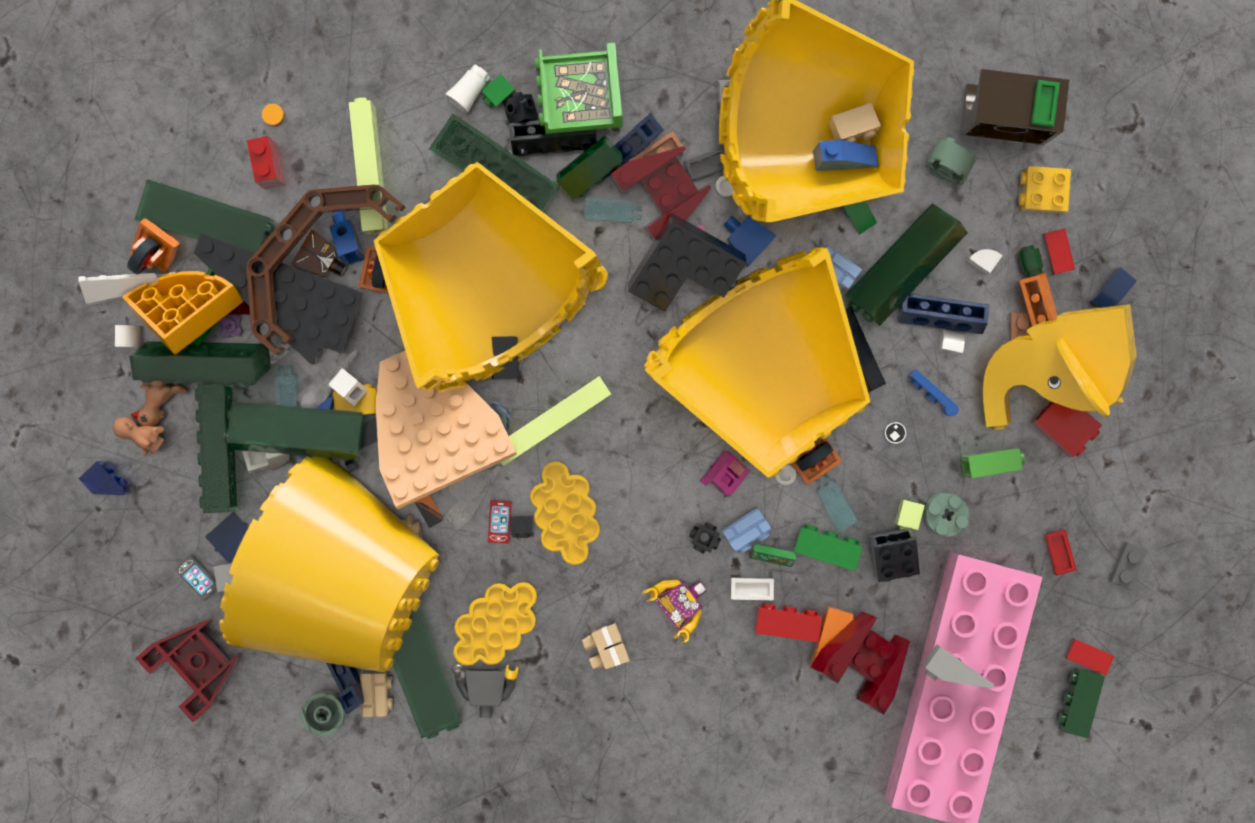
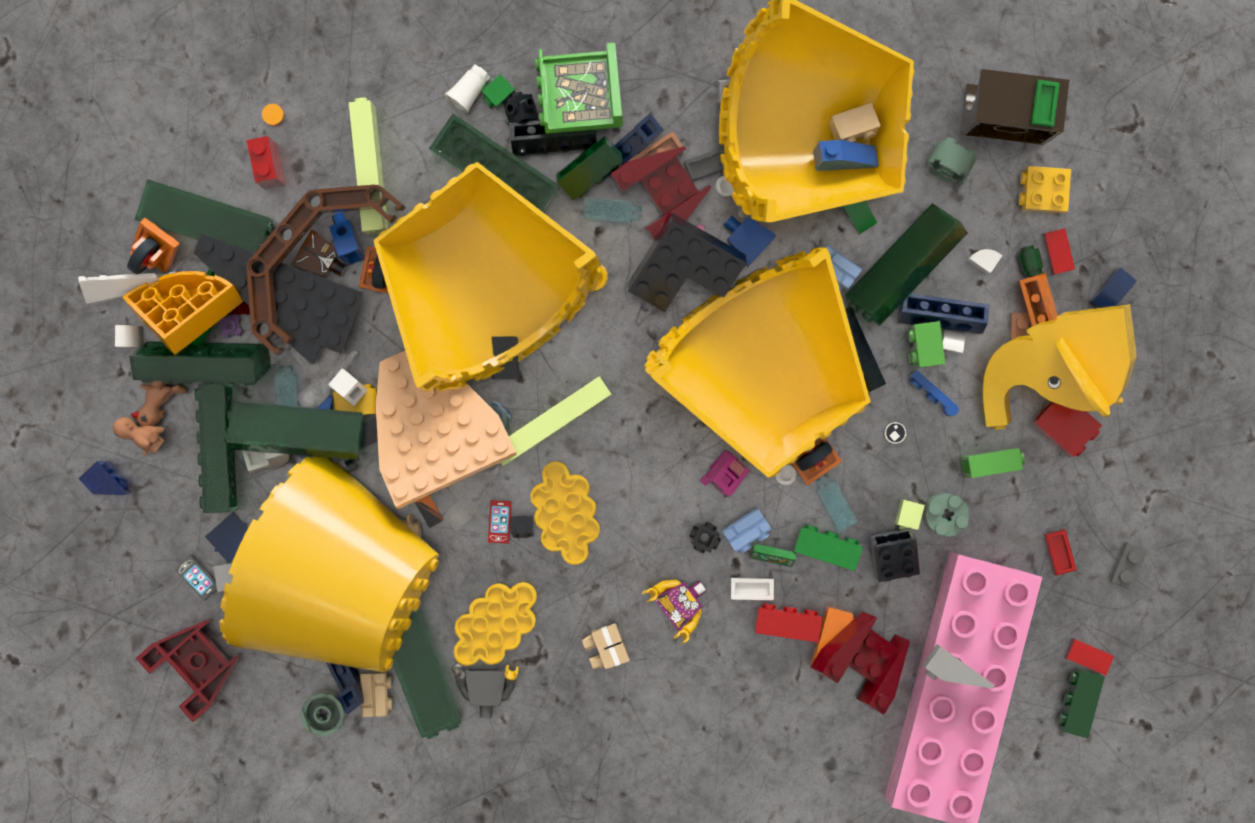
(927, 345): none -> bright green brick

